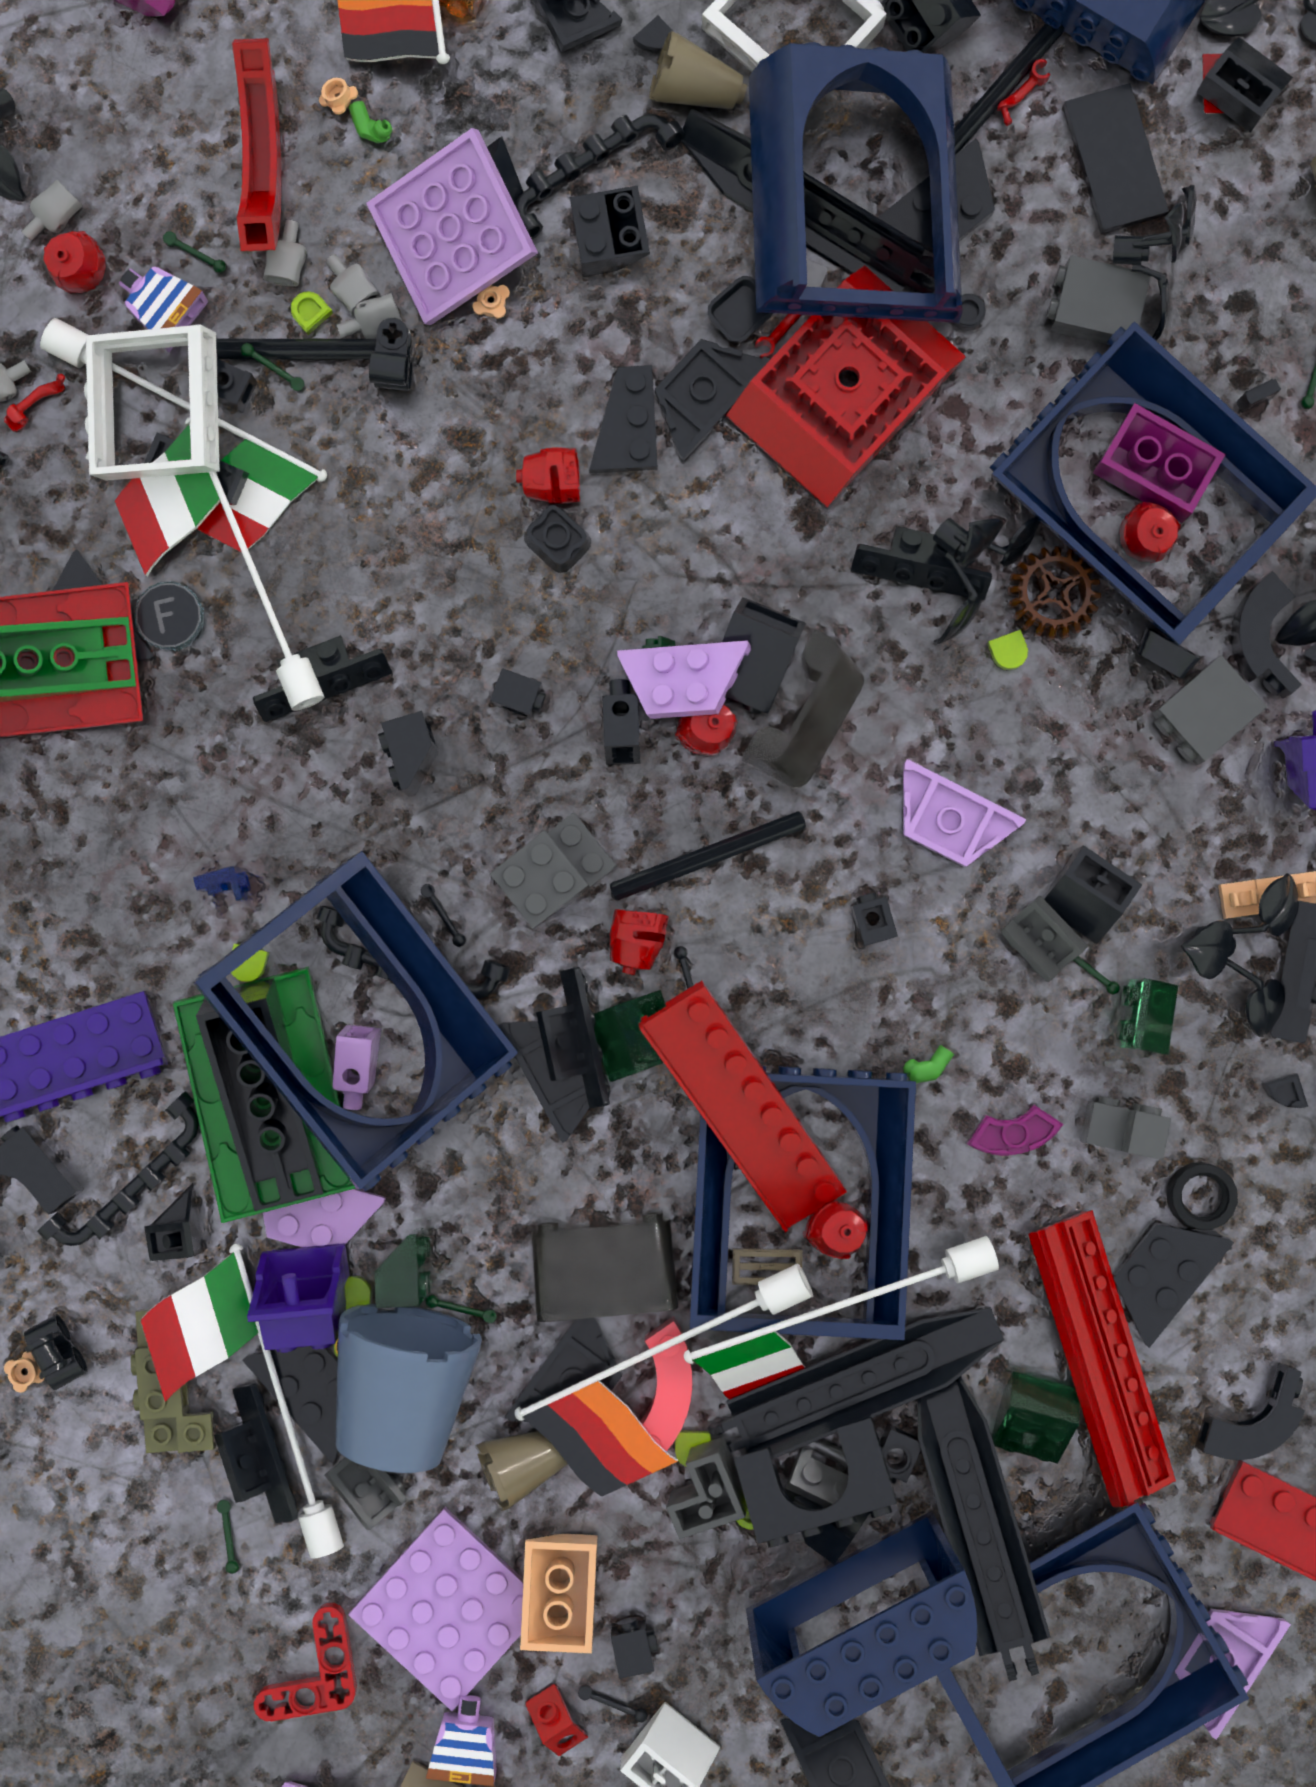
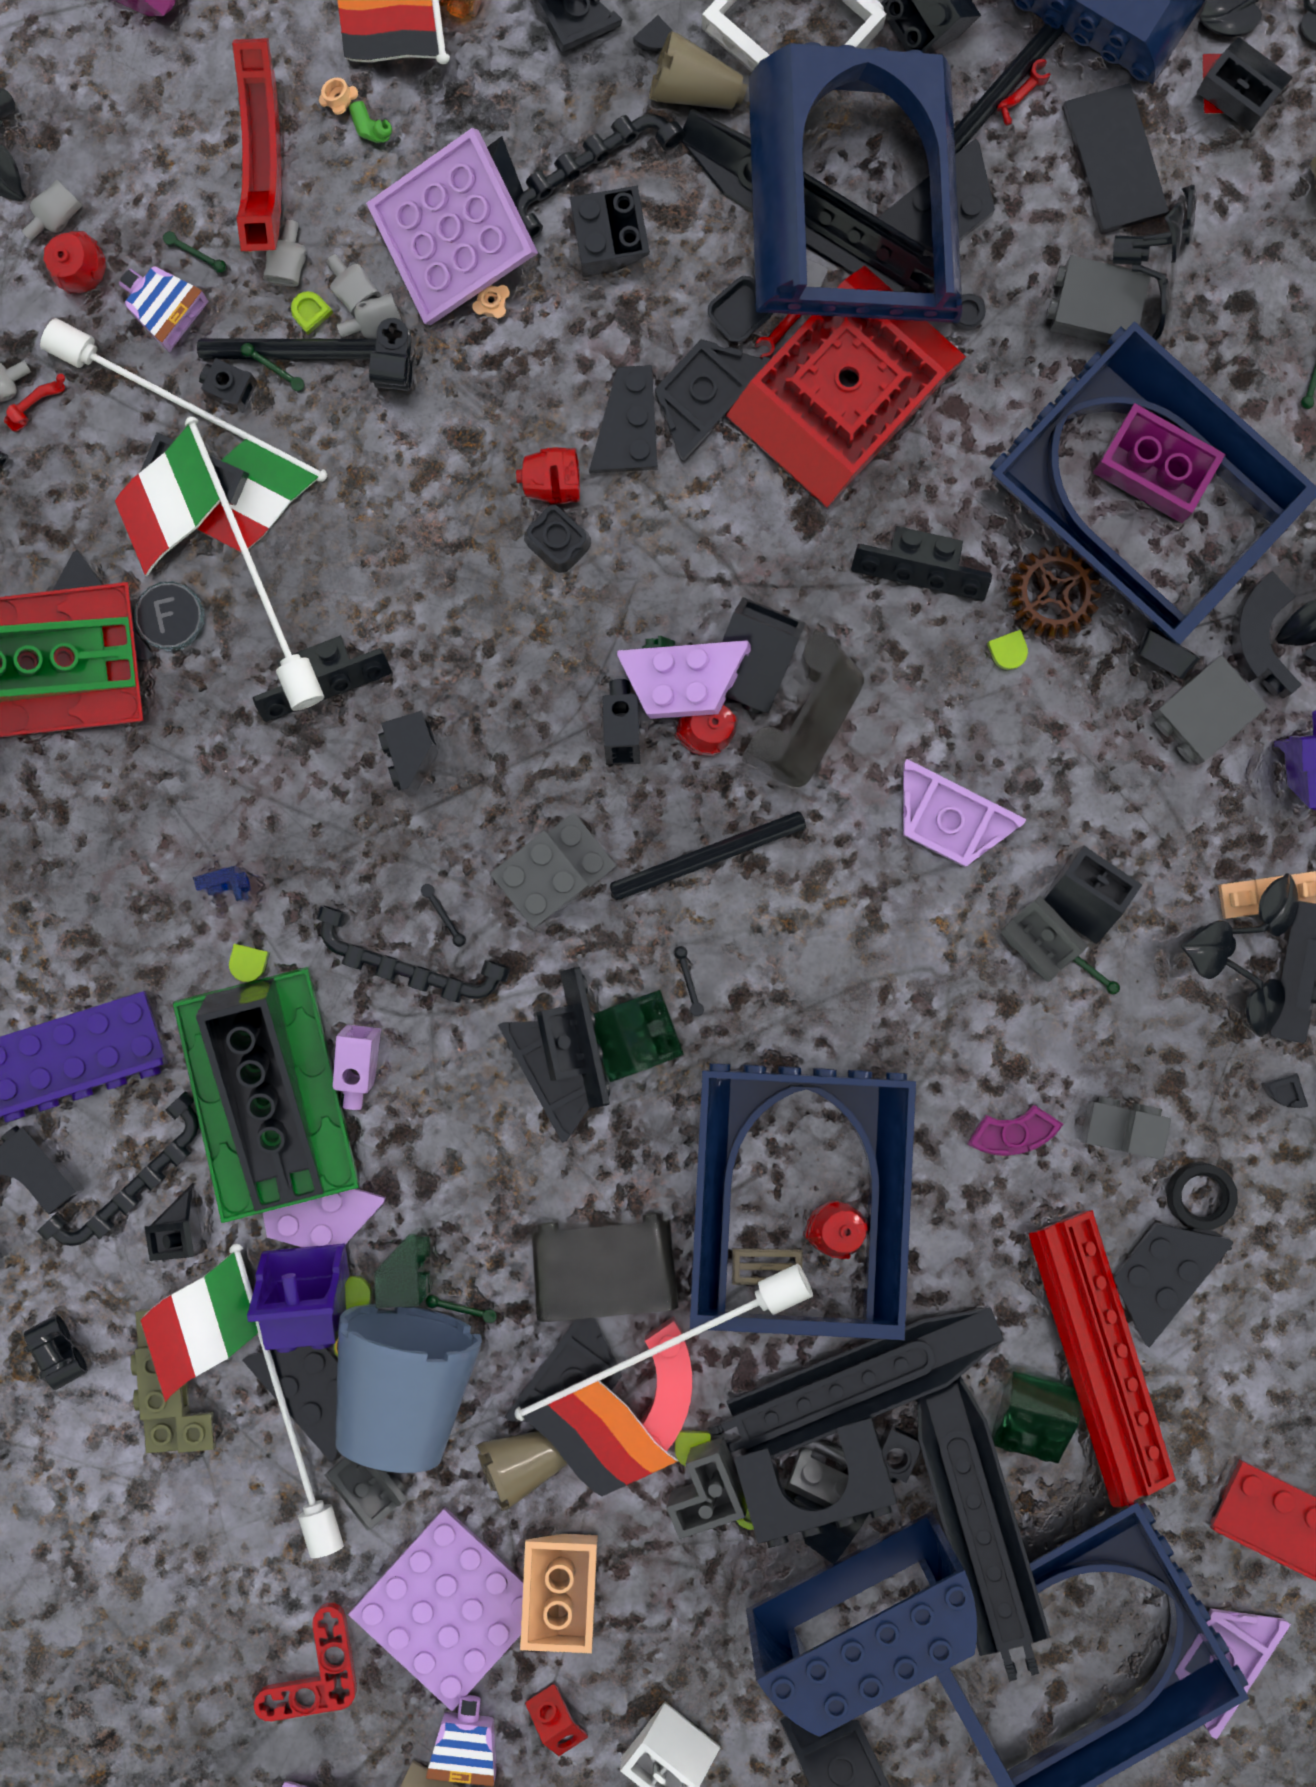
(15, 1375): light nougat plate -> none
(202, 395): white window -> none
(224, 1507): dark green hinge -> none
(253, 1458): black bracket -> none
(457, 1033): dark blue panel -> none
(518, 694): black brick -> none
(585, 1692): black hinge -> none
(633, 1647): black brick -> none
(636, 939): red helmet -> none
(742, 1105): red plate -> none
(766, 1356): flag -> none
(885, 926): black brick -> none
(928, 1070): bright green arm -> none
(968, 547): black plant -> none
(1147, 1015): clear green slope -> none
(1148, 532): red helmet -> none
(1258, 395): black tile -> none
(1262, 1431): black arch -> none

